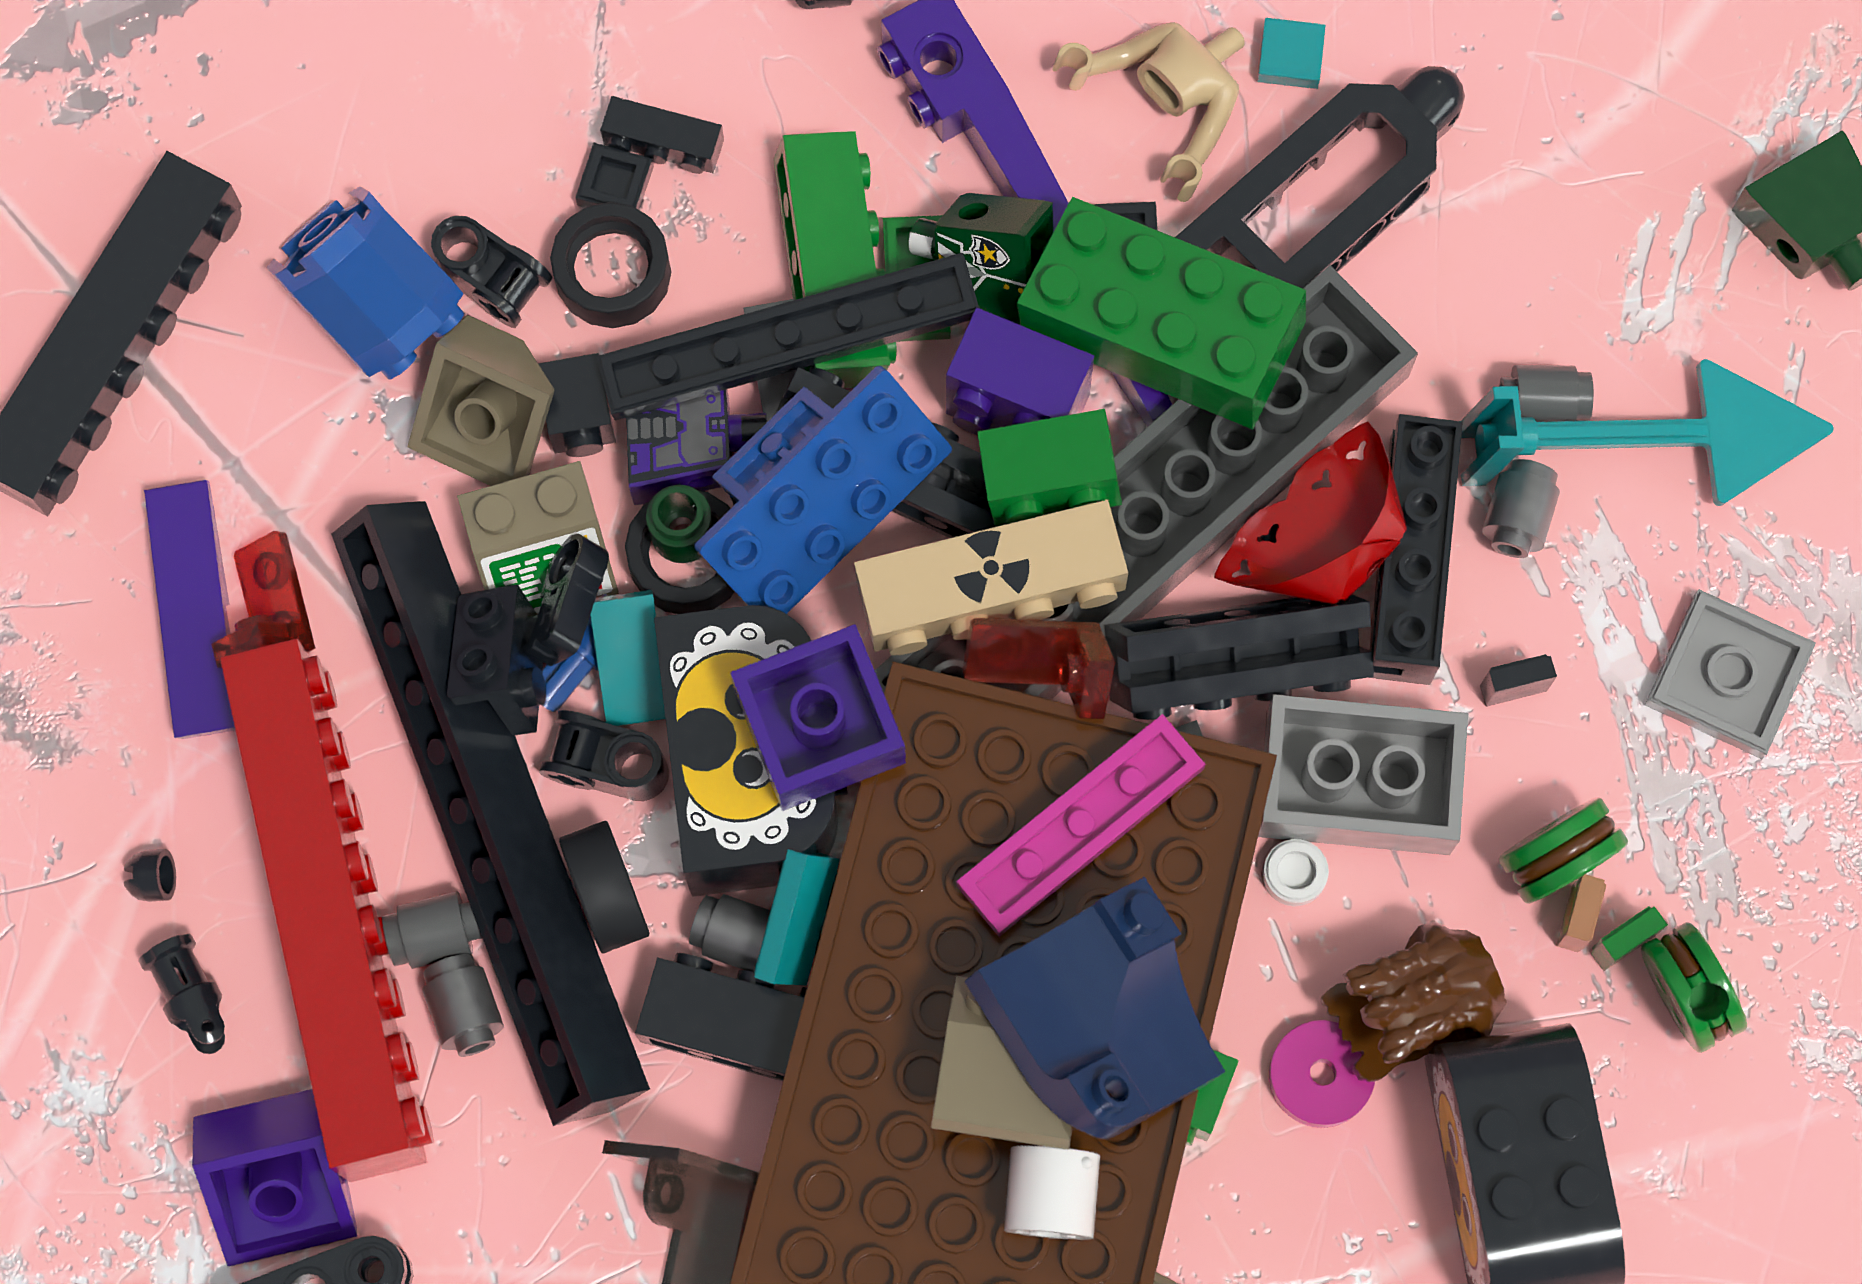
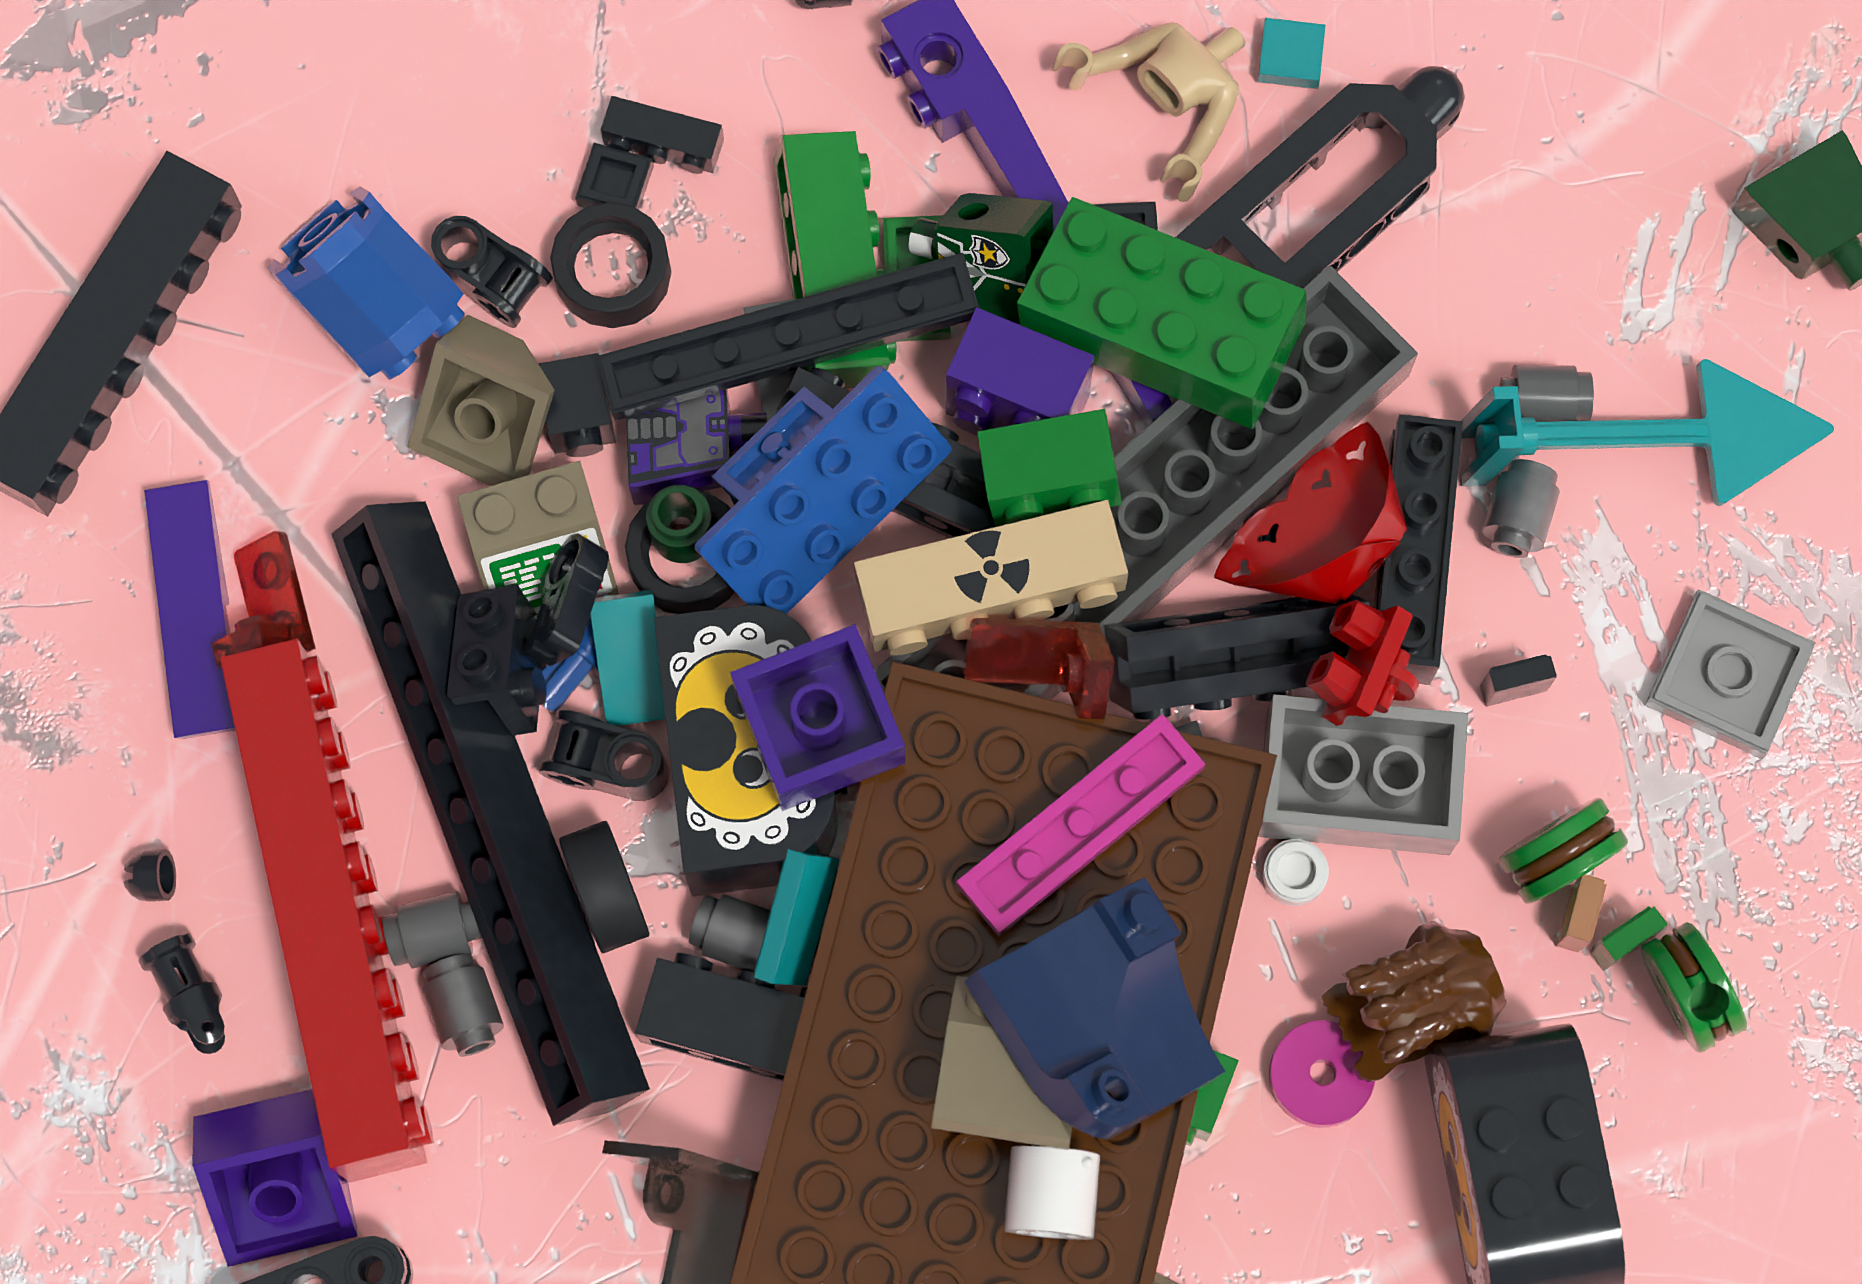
(1373, 667): none -> red hips

